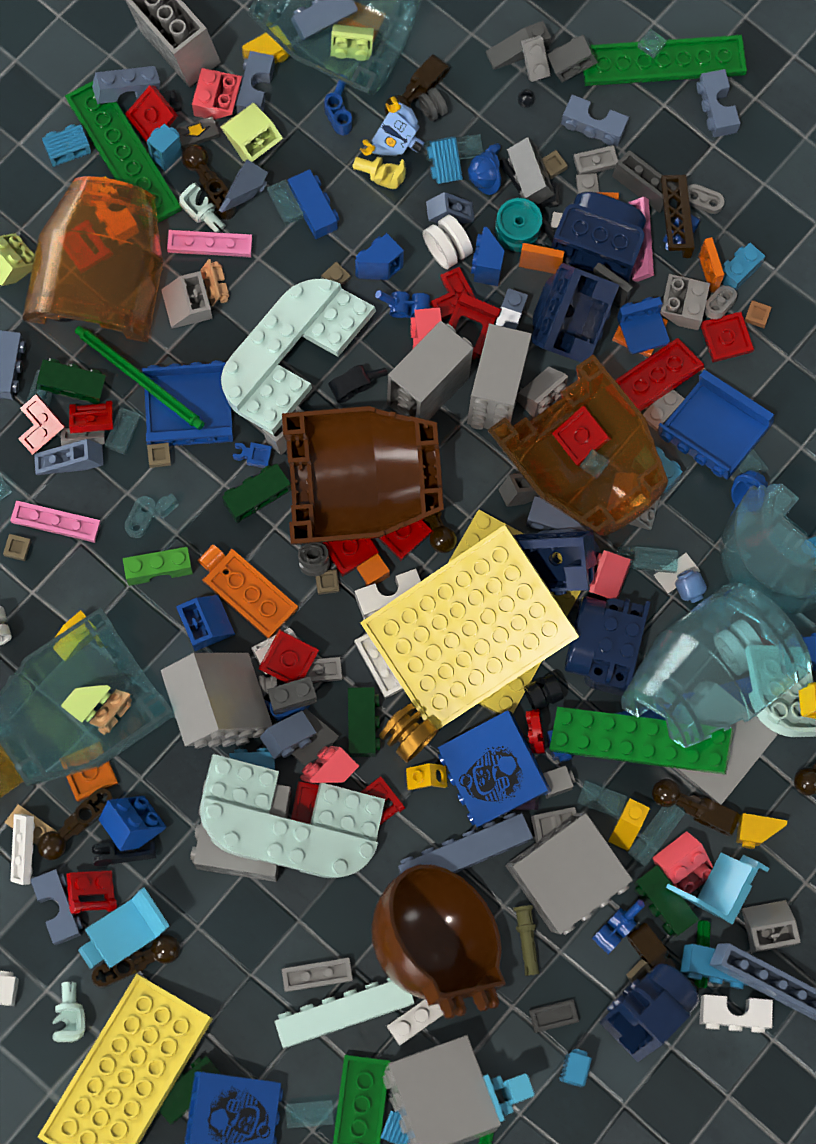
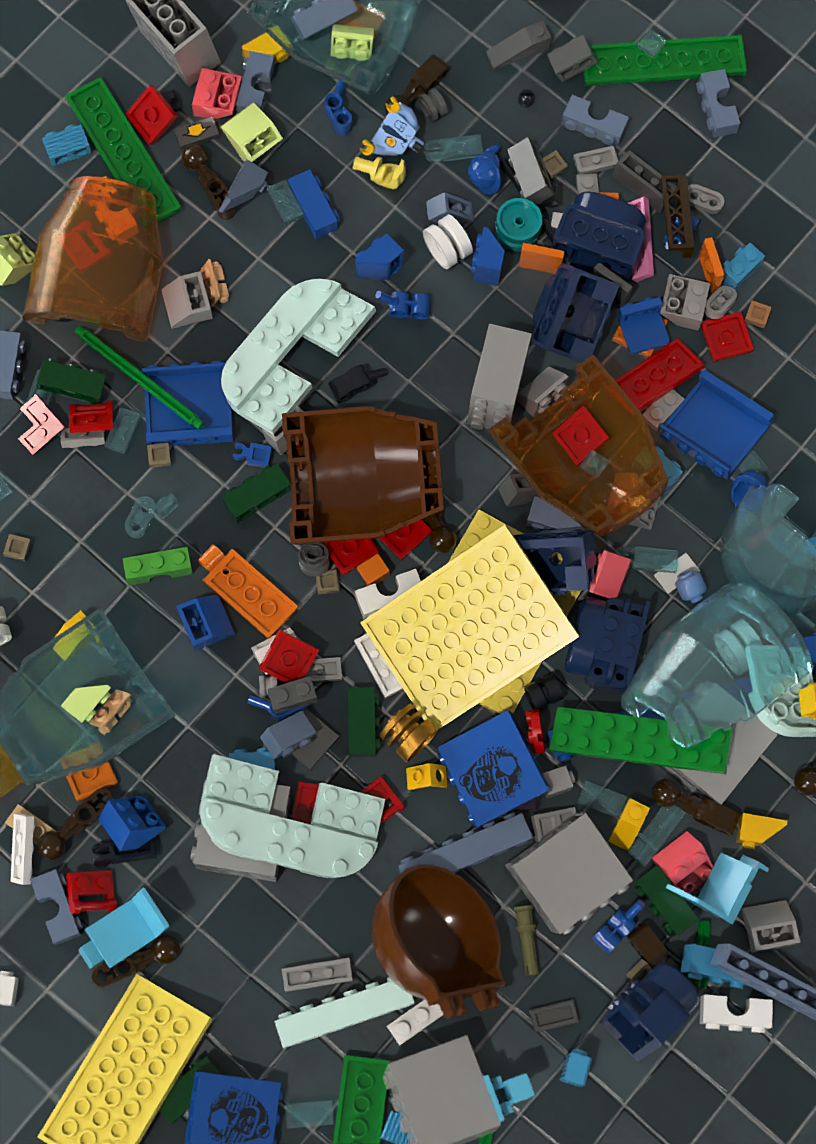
(55, 521): bright pink plate -> none
(69, 458): sand blue slope -> none
(71, 1014): light aqua piece -> none
(111, 84): sand blue arch -> none
(164, 146): dark azure brick -> none
(202, 213): light aqua piece -> none
(209, 243): bright pink plate -> none
(216, 699): light grey brick -> none
(331, 766): coral slope -> none
(337, 274): dark tan plate -> none
(423, 322): coral slope -> none
(430, 373): light grey brick -> none
(445, 160): dark azure brick -> none
(455, 285): red plate -> none
(477, 311): red window -> none
(512, 309): sand blue slope -> none
(535, 58): light grey plate -> none

